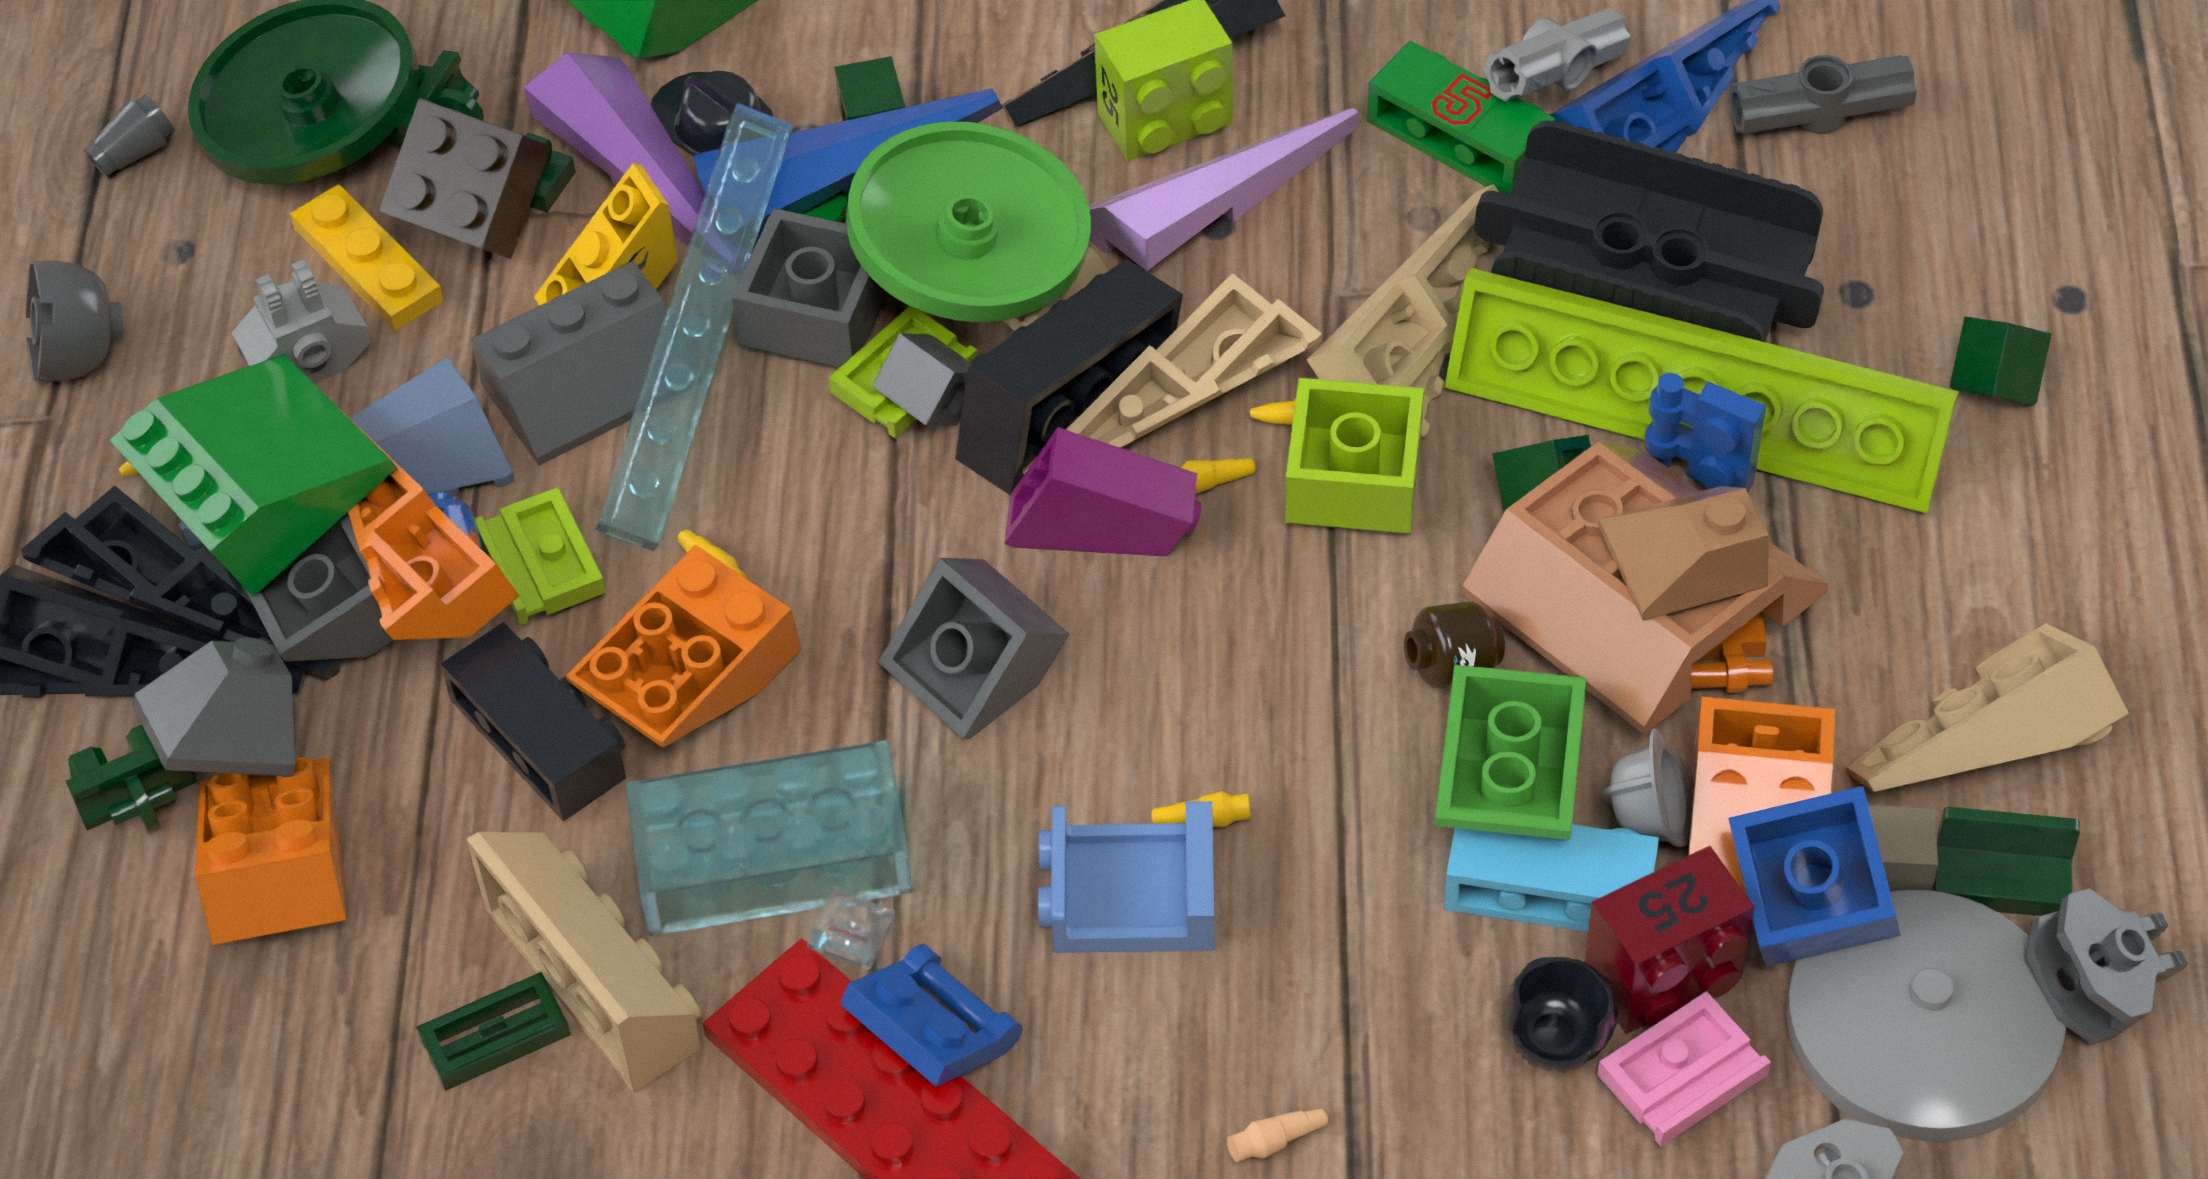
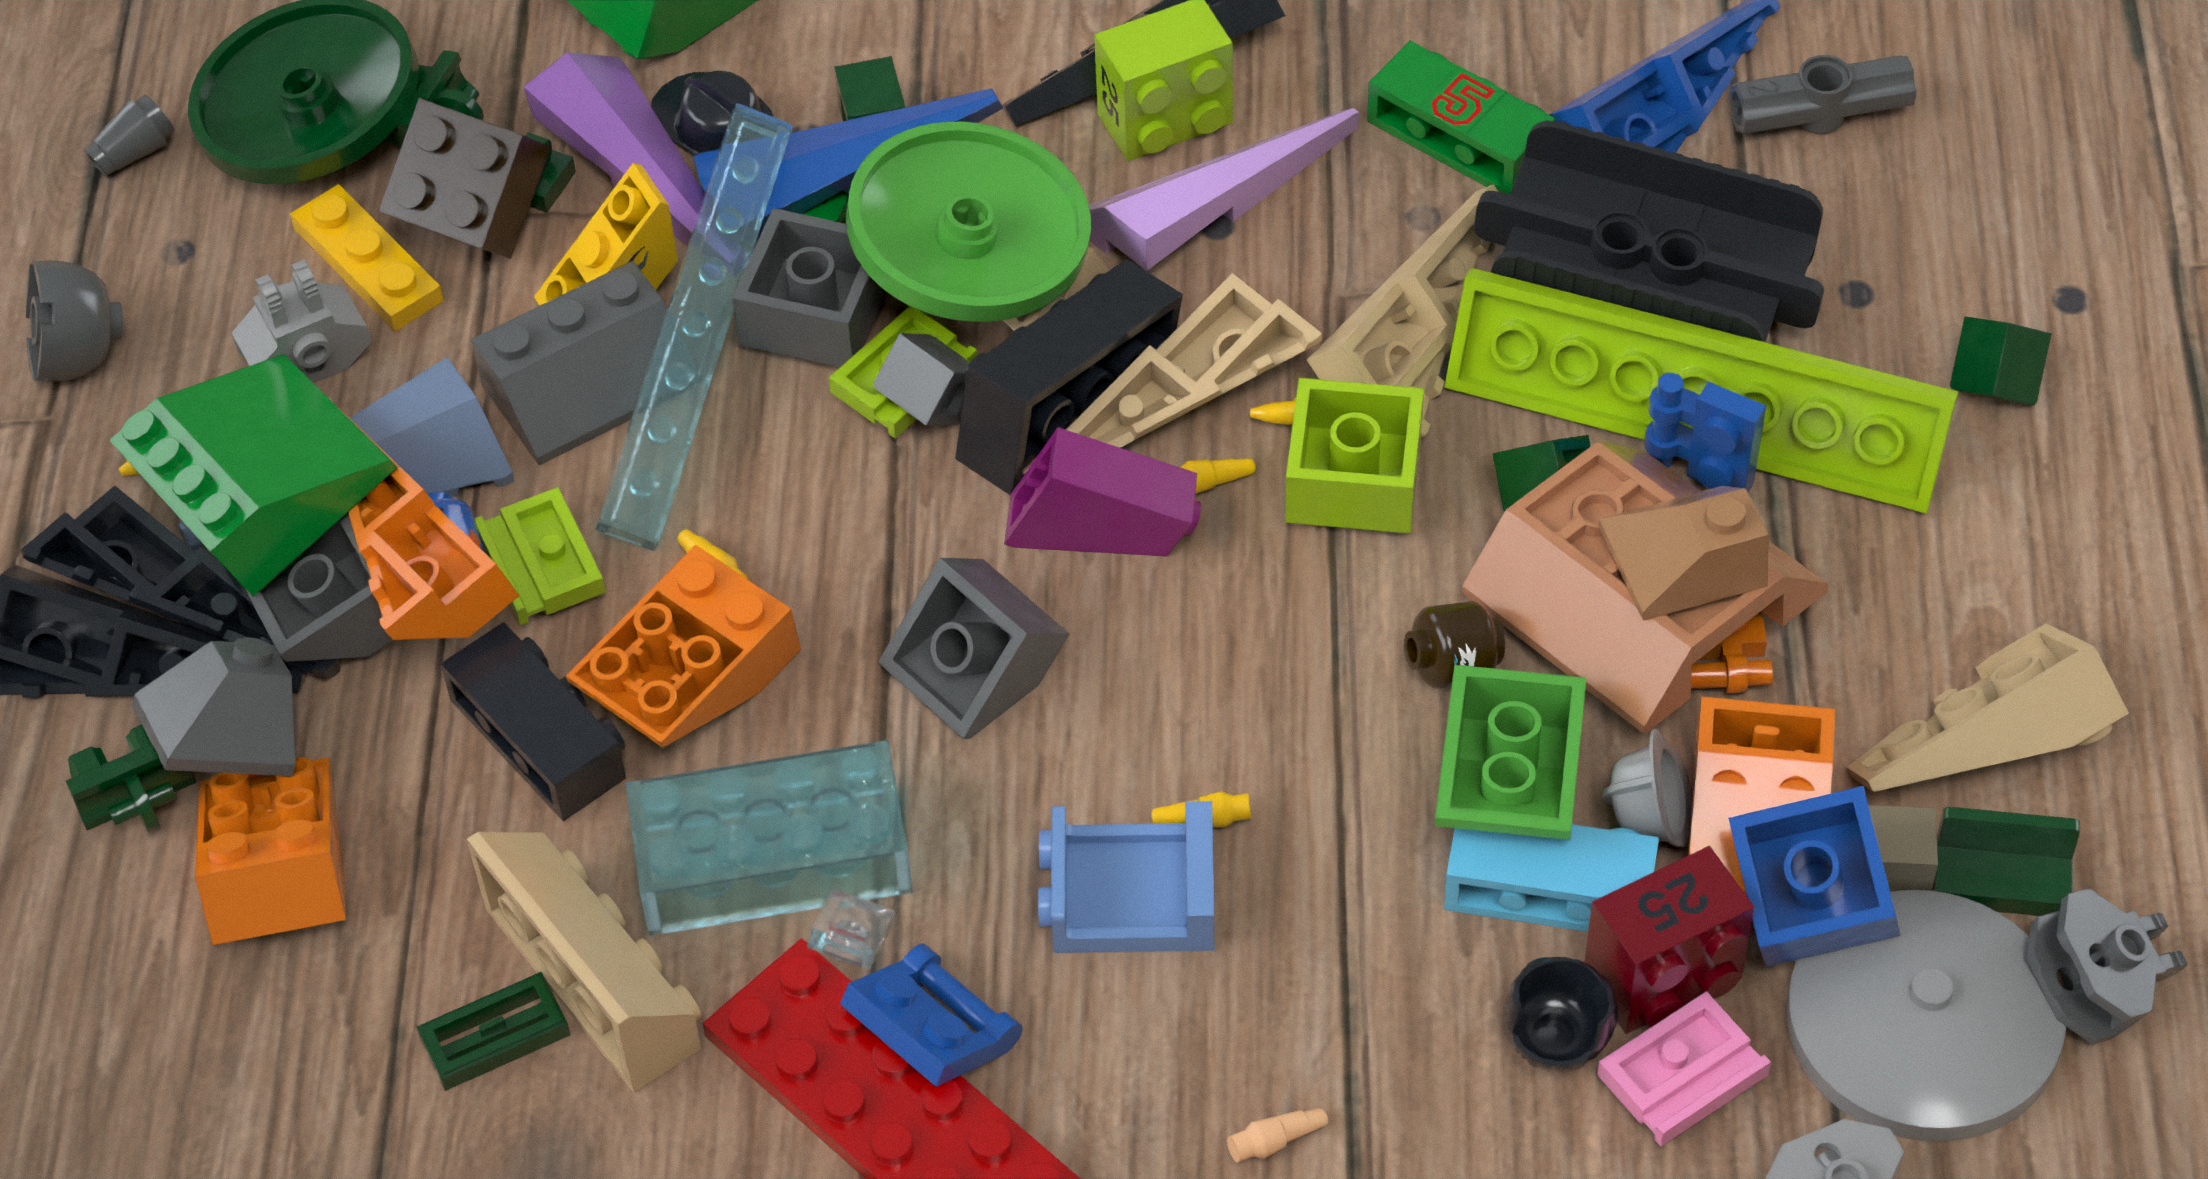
(1556, 54): light grey piece -> none

